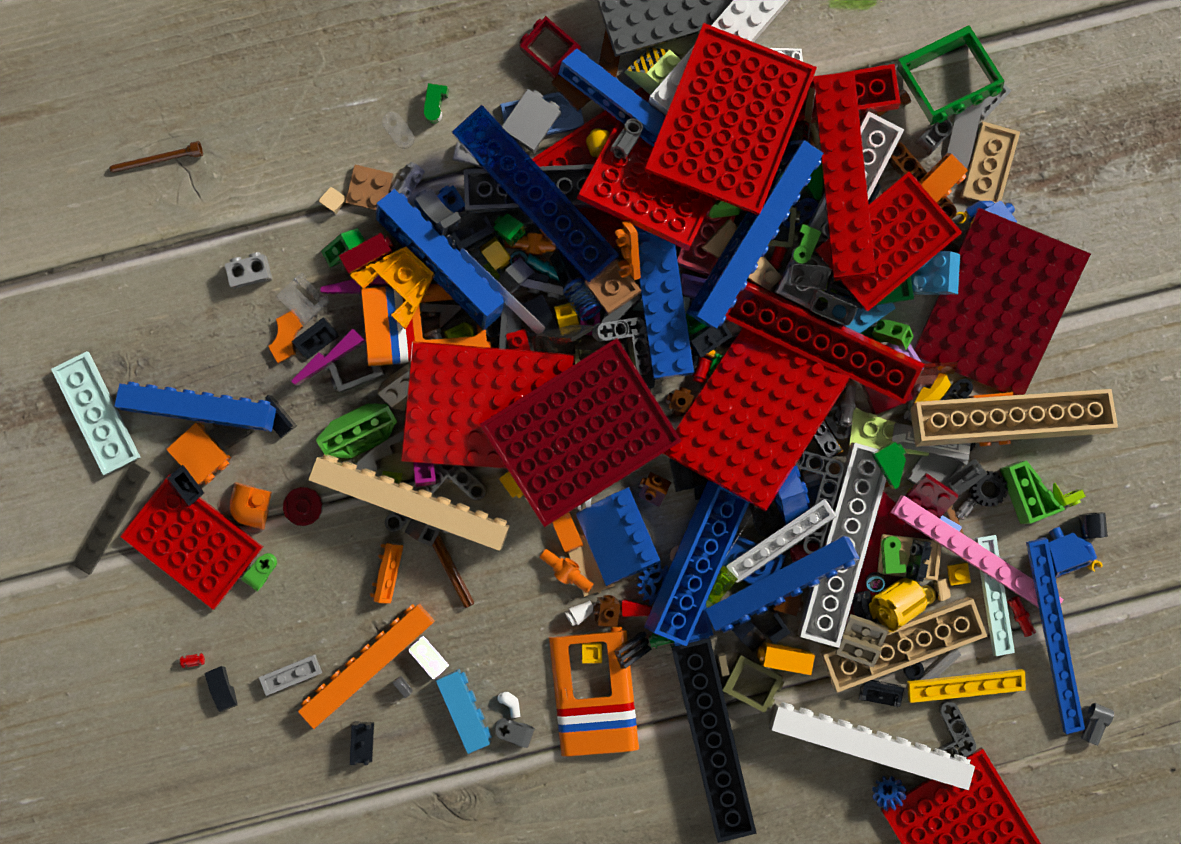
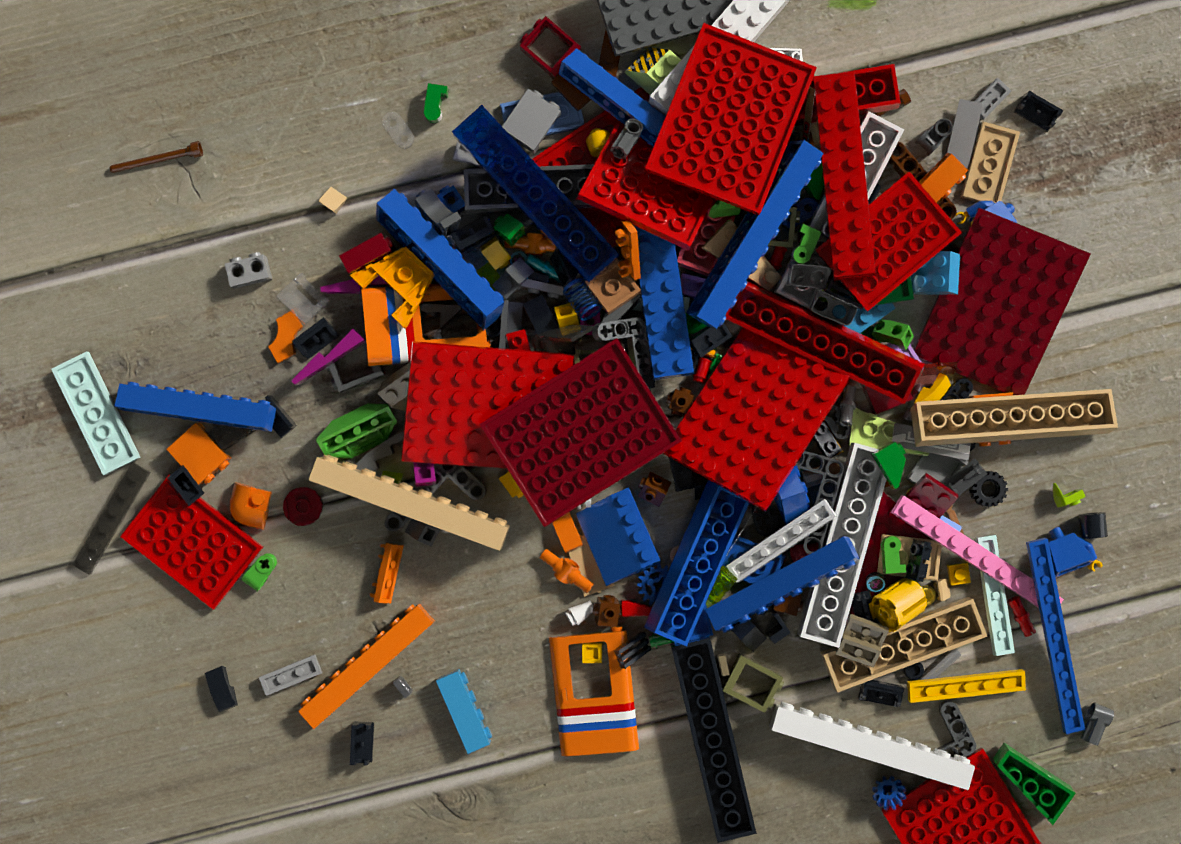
(192, 660): red piece -> none
(340, 245): green slope -> none
(368, 187): medium nougat plate -> none
(412, 176): light grey hinge -> none
(428, 657): slope -> none
(452, 572): reddish brown axle -> none
(461, 330): lime plate -> none
(509, 300): white sticker -> none
(510, 701): white arm -> none
(517, 733): dark grey piece -> none
(786, 658): light orange window -> none
(938, 48): green window -> none
(966, 508): light grey piece -> none
(1028, 494): bright green wedge -> none
(1038, 111): none -> black hinge
(1040, 786): none -> green wedge

